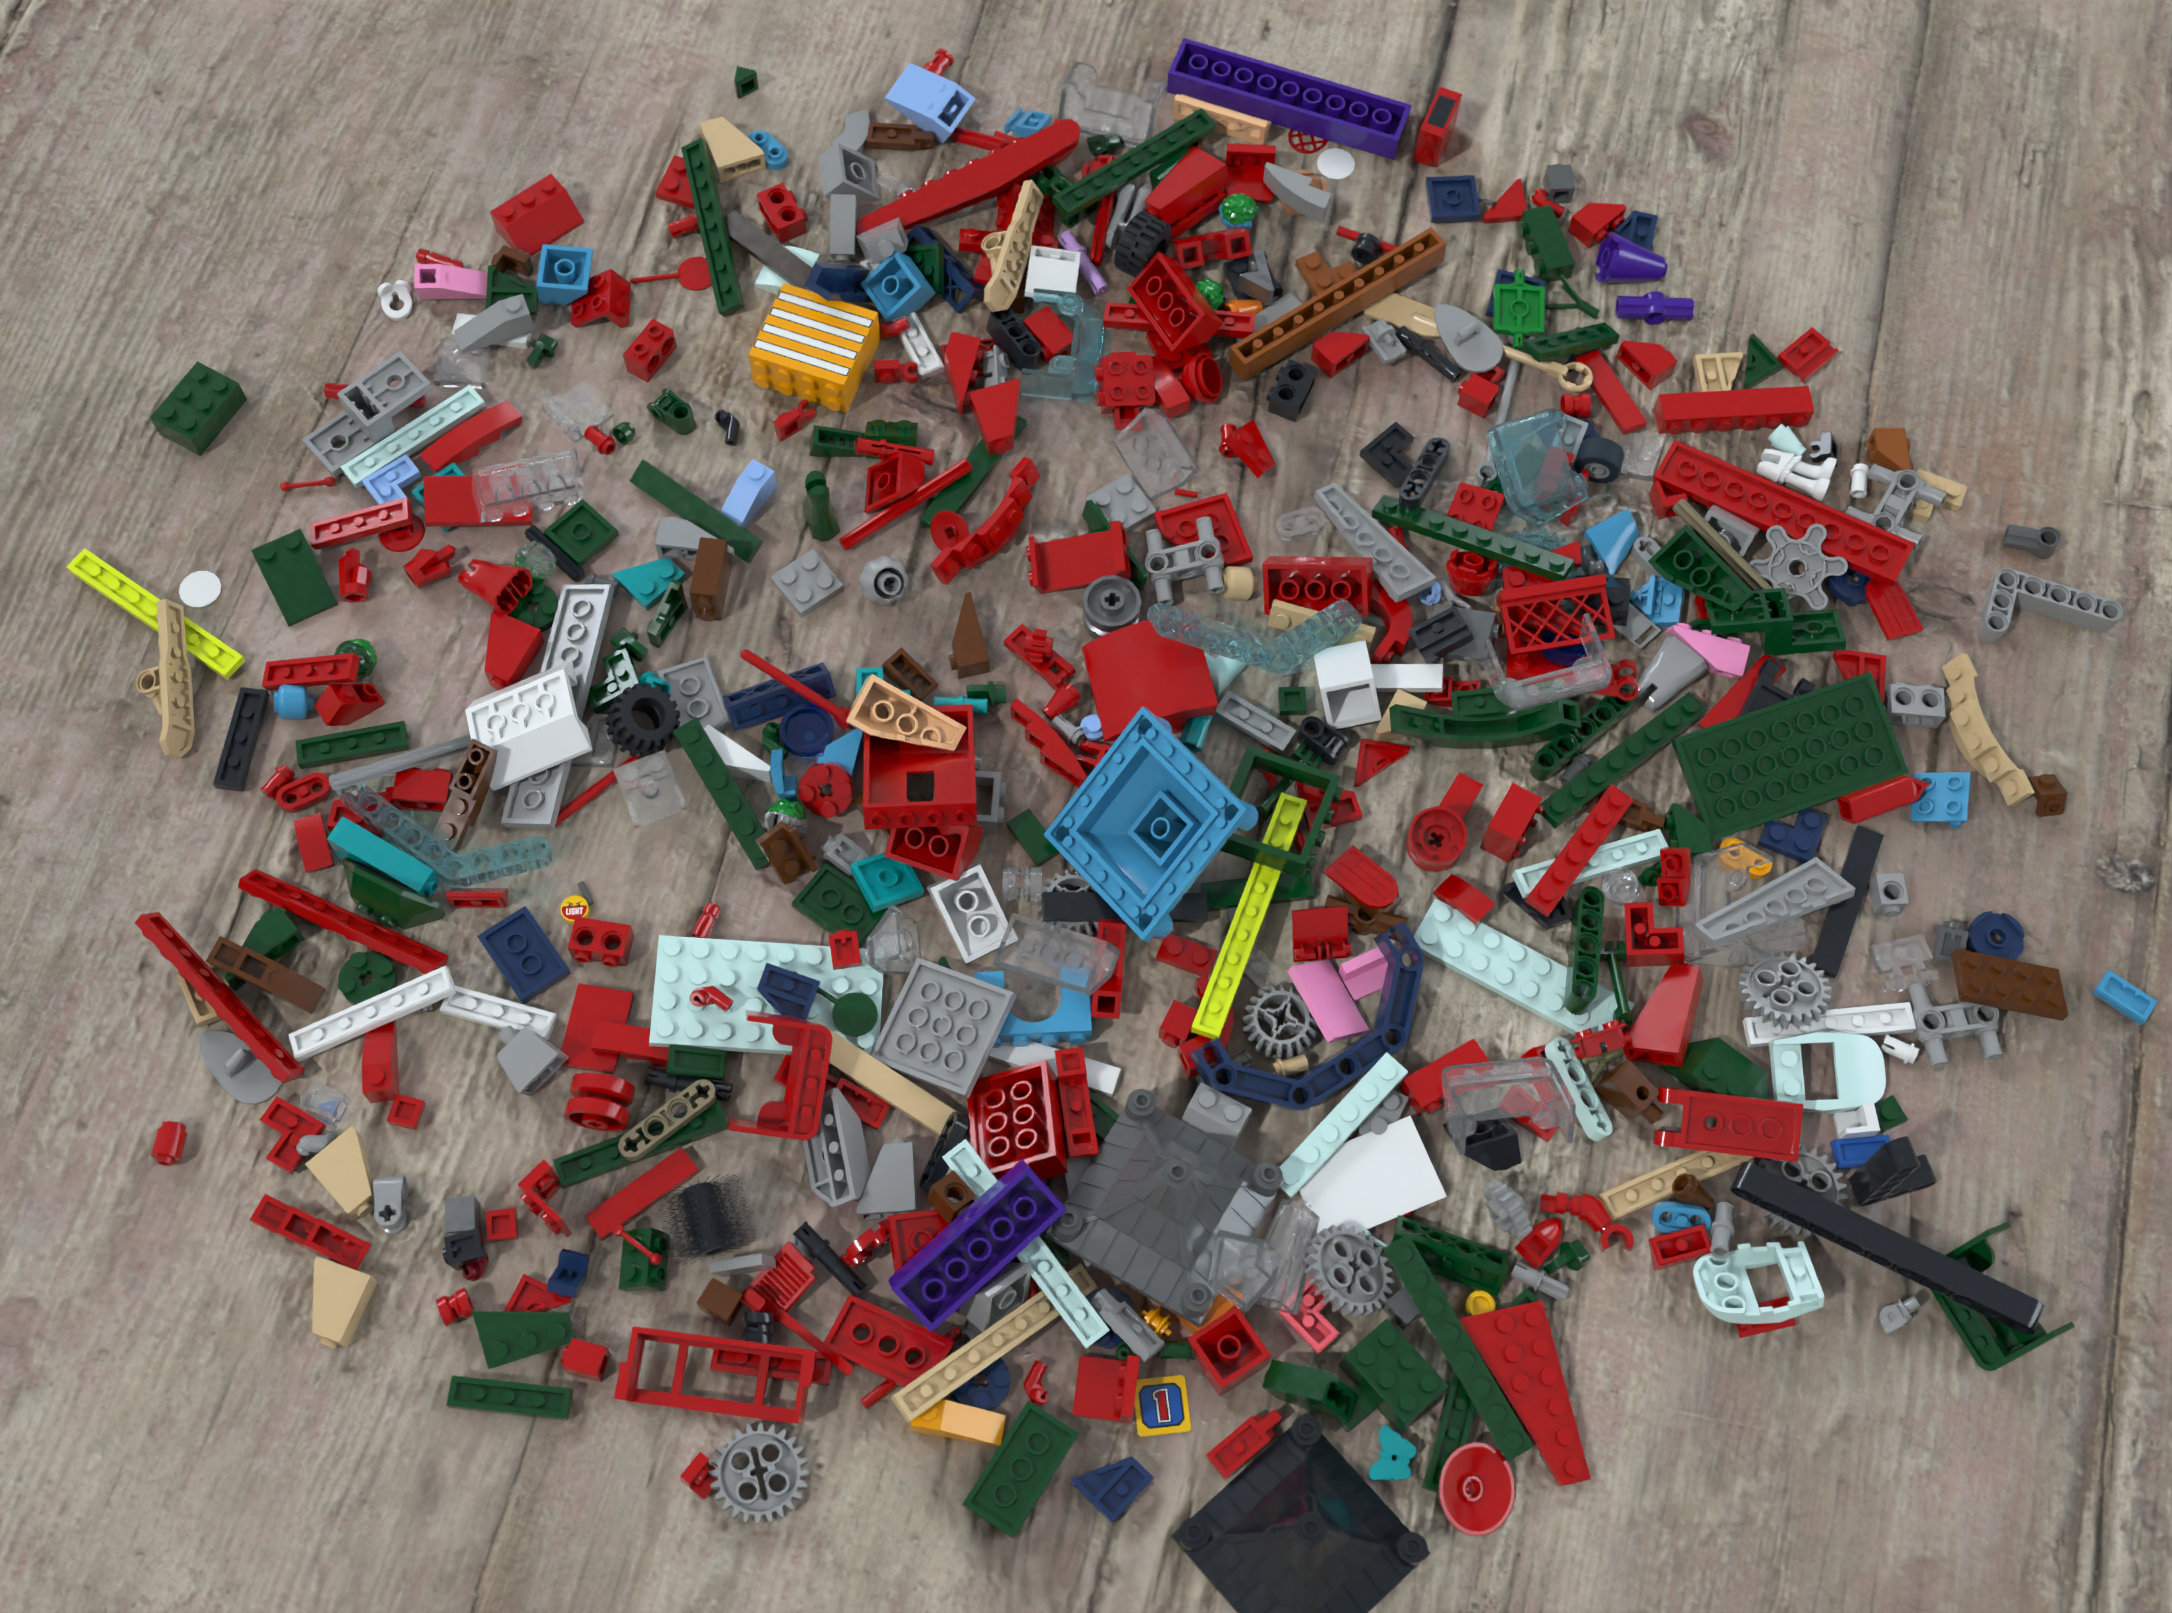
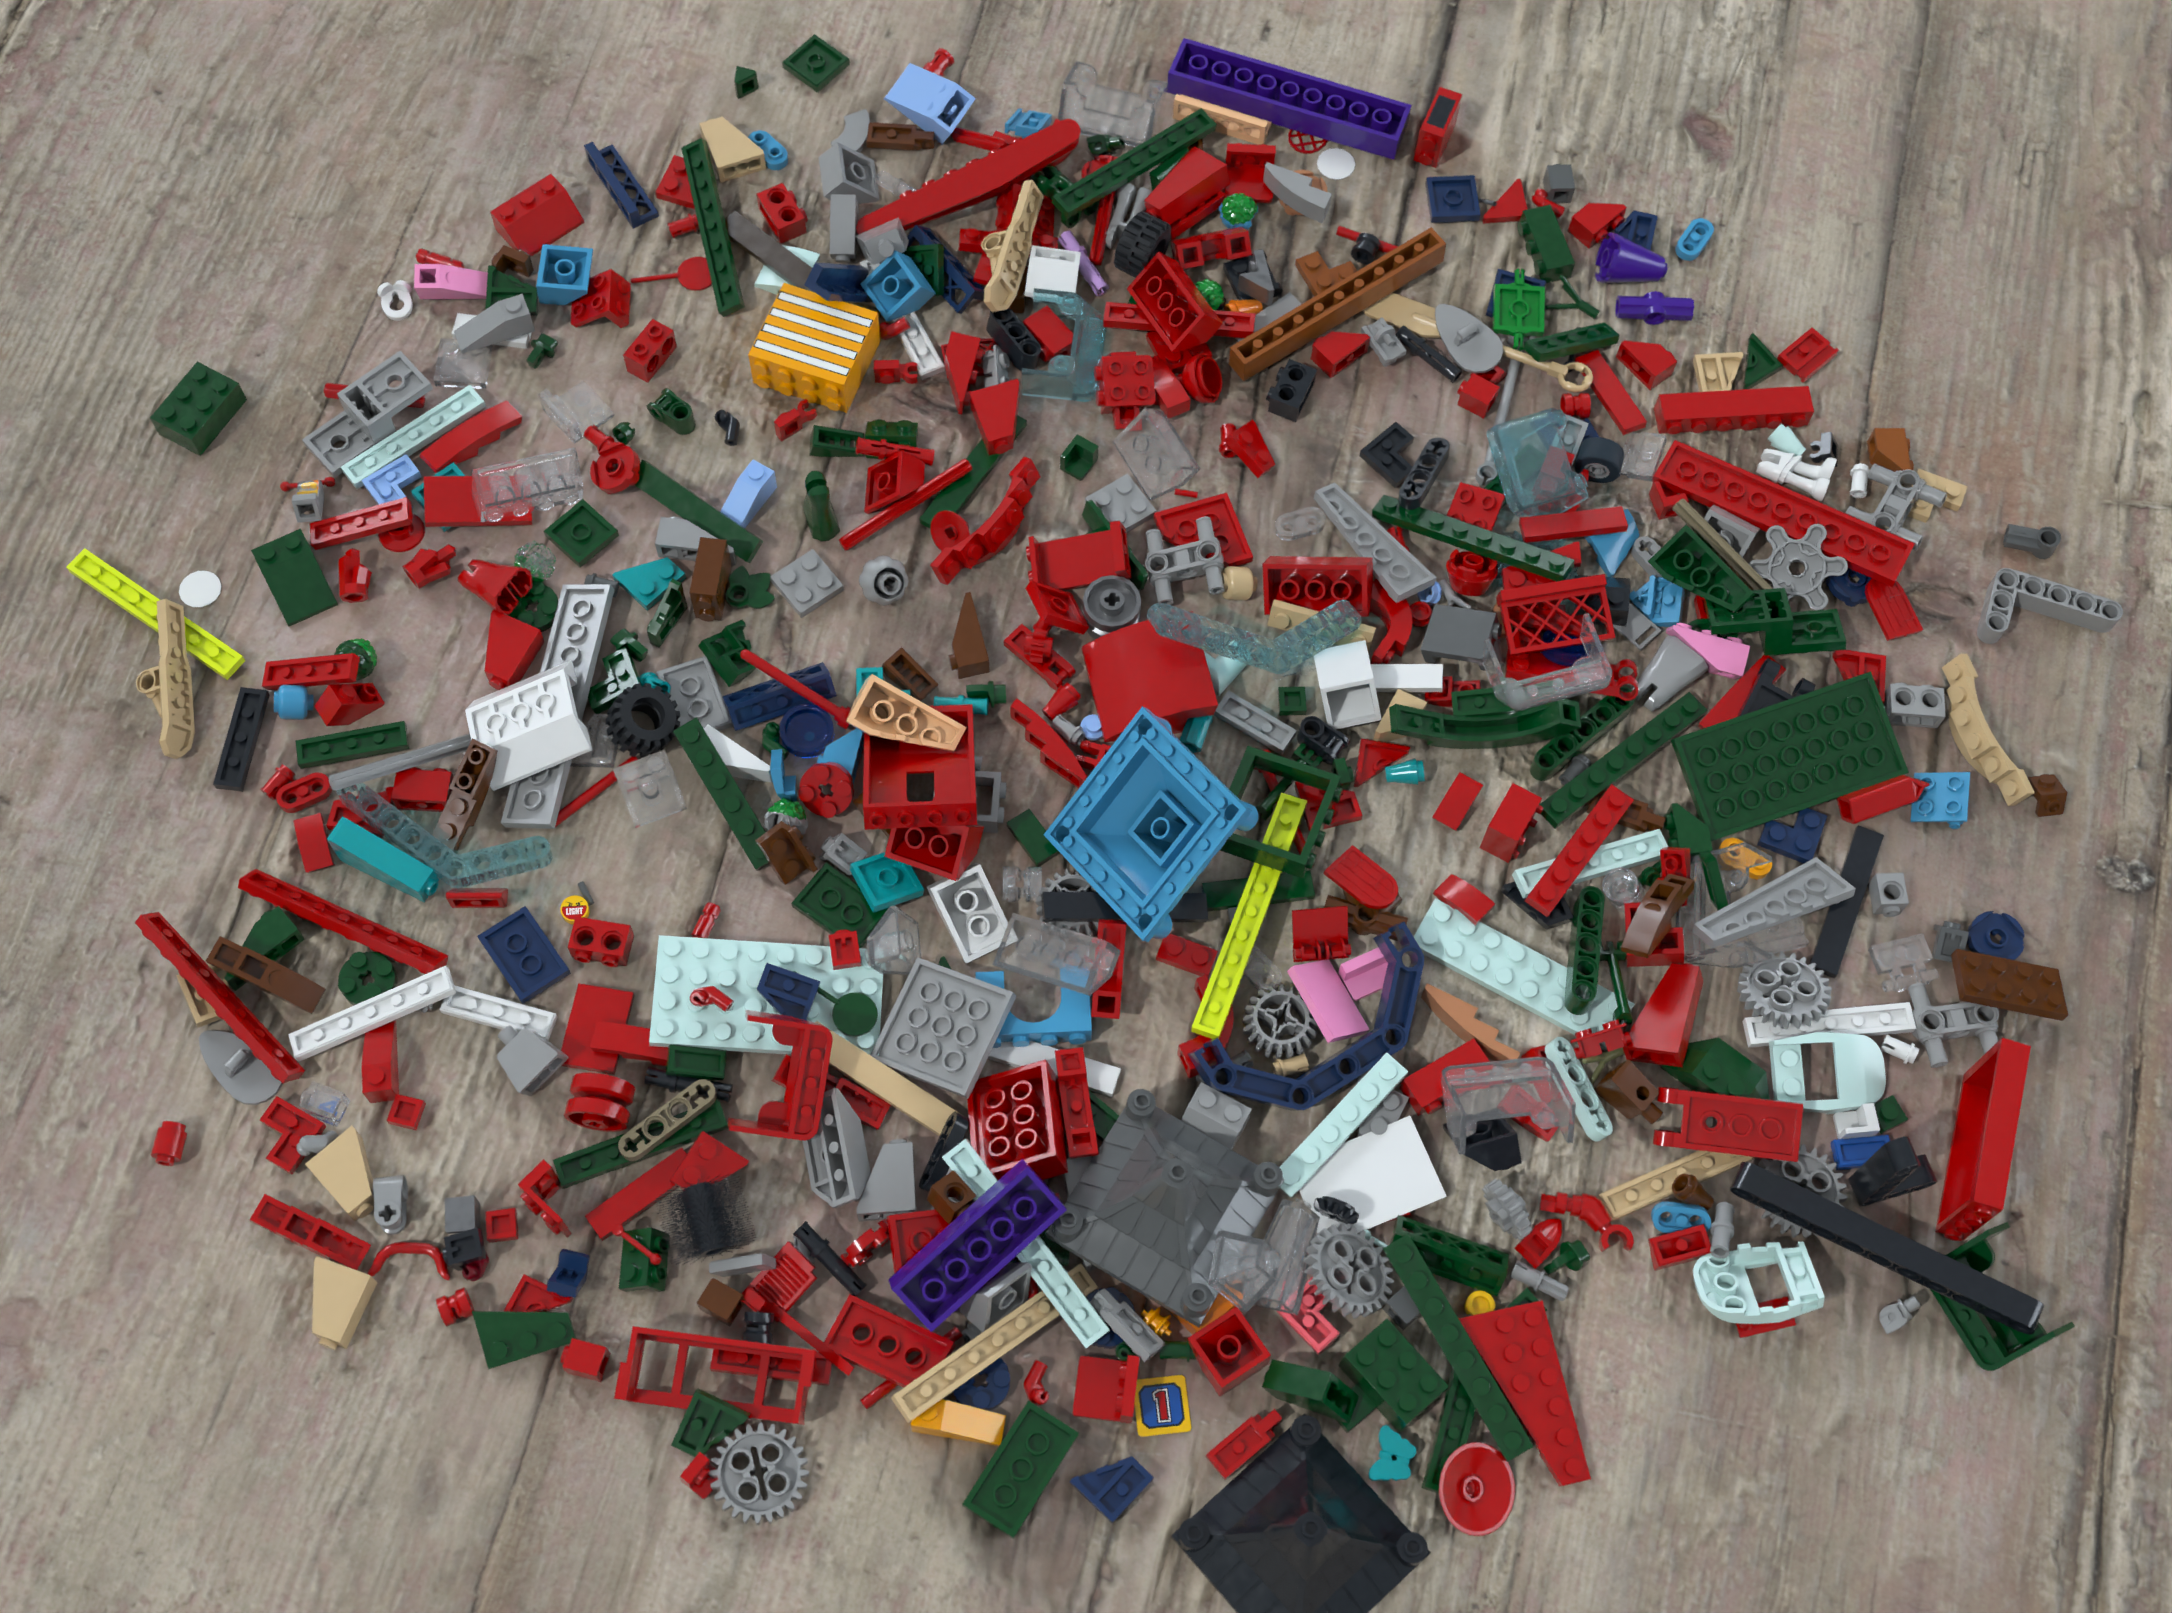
(309, 497): none -> light grey leg
(387, 899): dark green wedge -> none
(410, 1248): none -> red animal
(509, 1398): dark green plate -> none
(563, 561): black axle -> none
(618, 188): none -> dark blue fence
(623, 476): none -> red plate
(706, 1159): none -> red wing
(706, 1423): none -> dark green wing
(724, 653): none -> dark green slope
(751, 587): none -> dark green plate
(816, 63): none -> dark green plate
(1056, 609): none -> red tile
(1079, 457): none -> dark green panel
(1177, 1024): red brick -> none
(1336, 1210): none -> black gear
(1340, 768): none -> dark green plate
(1406, 772): none -> teal cone
(1421, 614): none -> red plate
(1440, 634): black plate -> none
(1441, 825): red wheel -> none
(1460, 1019): none -> nougat slope
(1573, 524): none -> red tile
(1588, 564): dark grey arm -> none
(1654, 914): none -> reddish brown slope
(1693, 241): none -> dark azure plate
(1713, 880): none -> dark green tile
(1983, 1140): none -> red panel
(2124, 997): dark azure plate -> none

